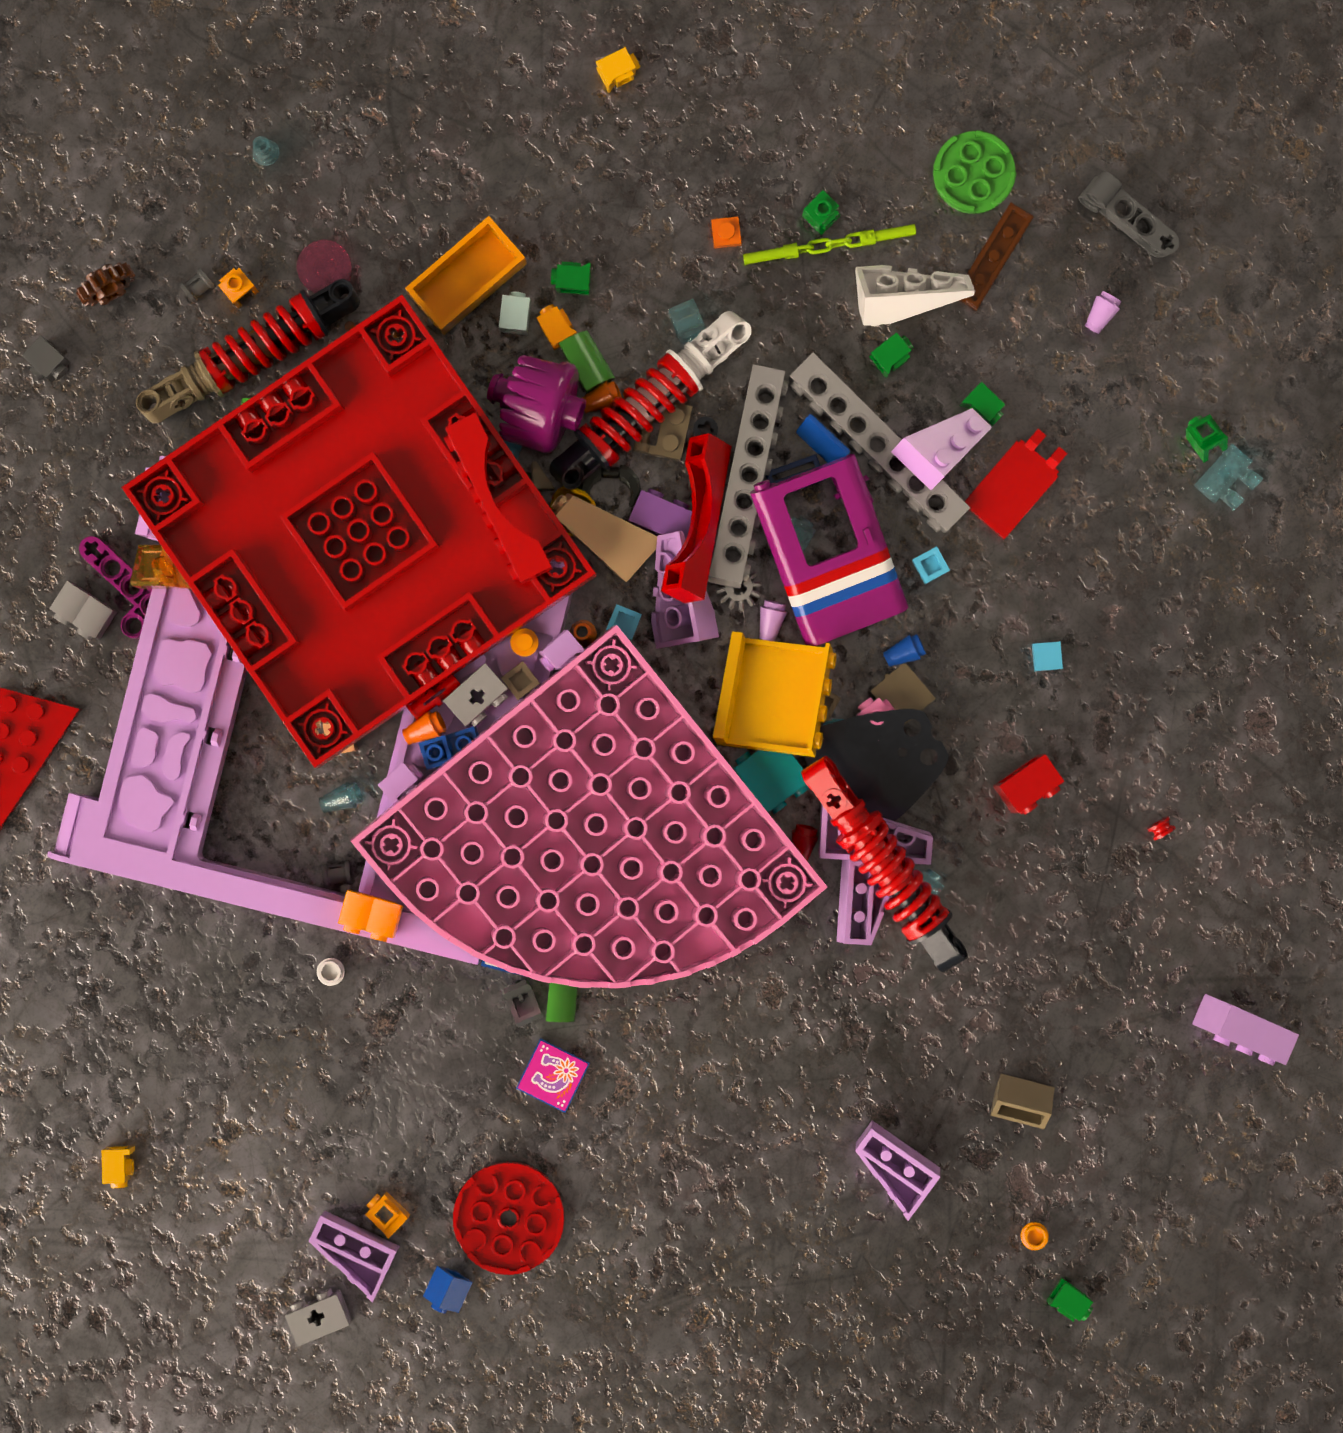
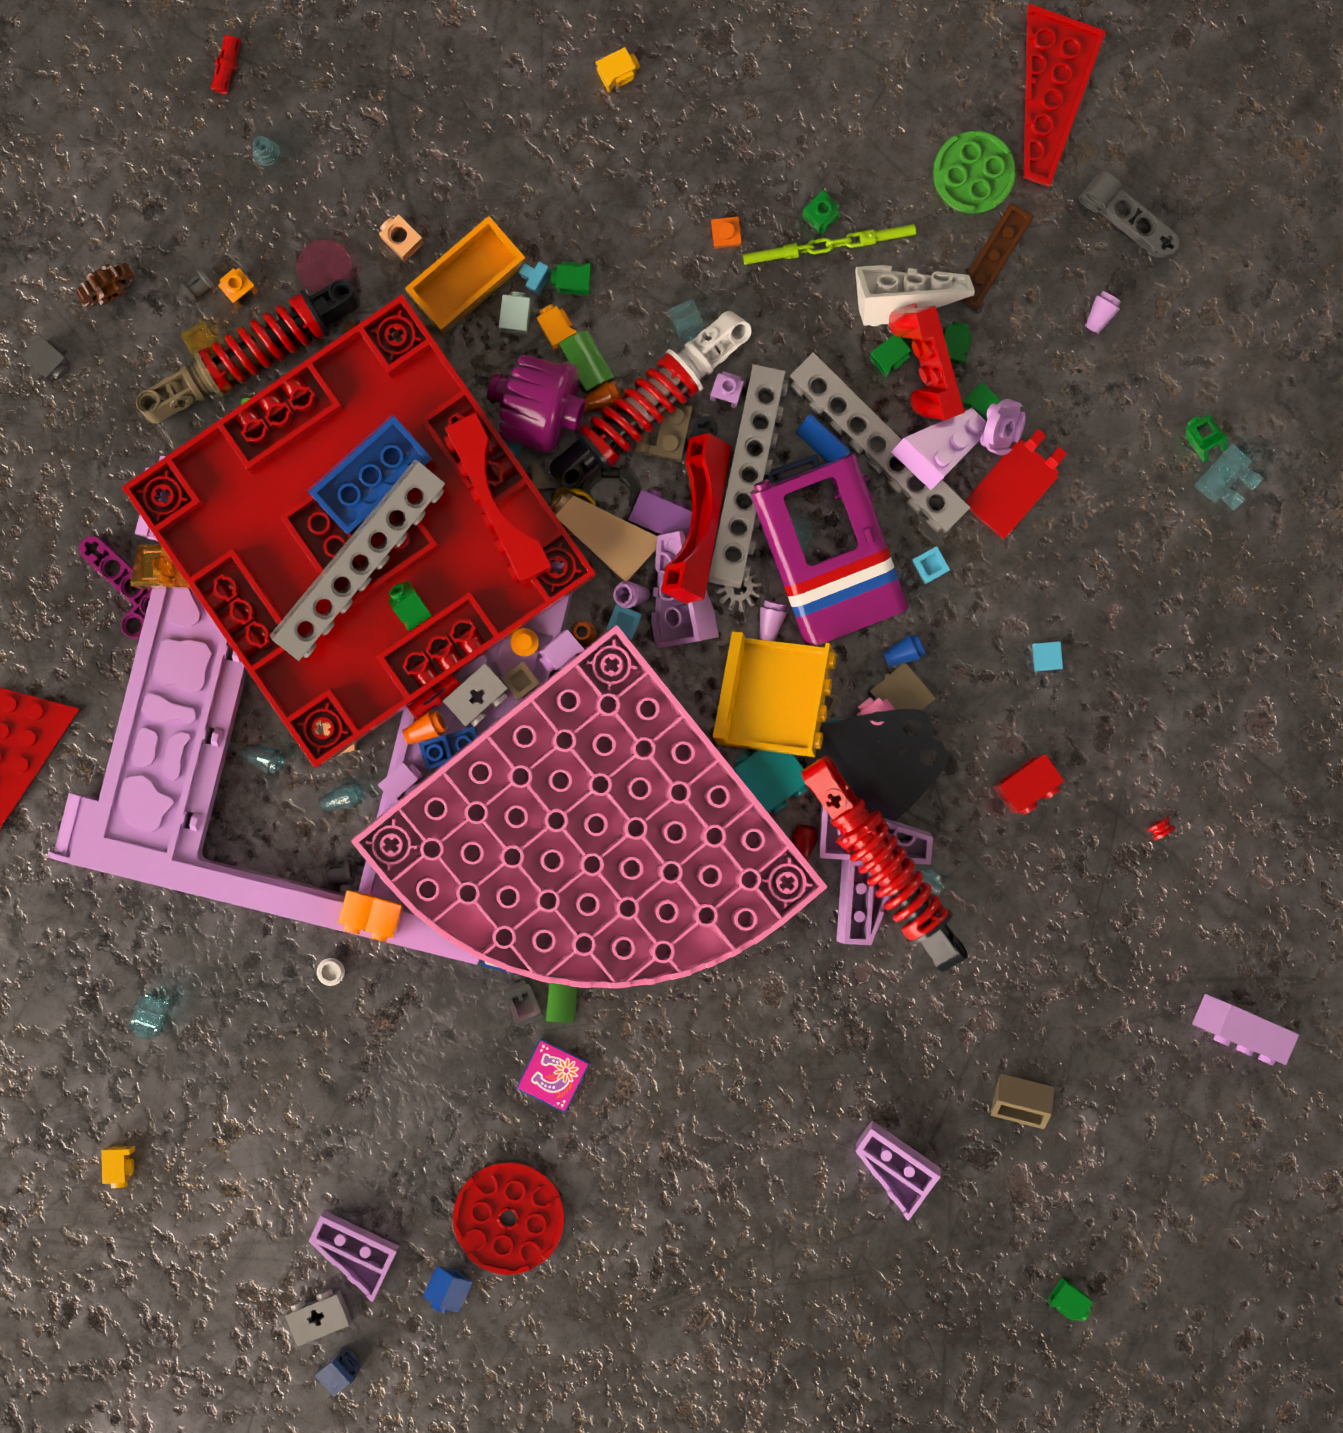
(82, 610): light grey brick -> none
(148, 1016): none -> clear light blue brick
(198, 337): none -> clear yellow plate
(225, 64): none -> red pin
(263, 758): none -> clear light blue cone
(338, 1371): none -> dark blue slope
(341, 565): none -> light grey brick
(367, 473): none -> blue slope
(386, 1213): light orange window -> none
(408, 605): none -> green window
(409, 245): none -> light nougat brick
(536, 277): none -> medium azure tile
(630, 594): none -> lavender cone
(727, 388): none -> lavender window
(941, 394): none -> red piece
(957, 342): none -> green window
(1003, 426): none -> lavender plate
(1034, 1236): light orange plate -> none
(1057, 72): none -> red wing

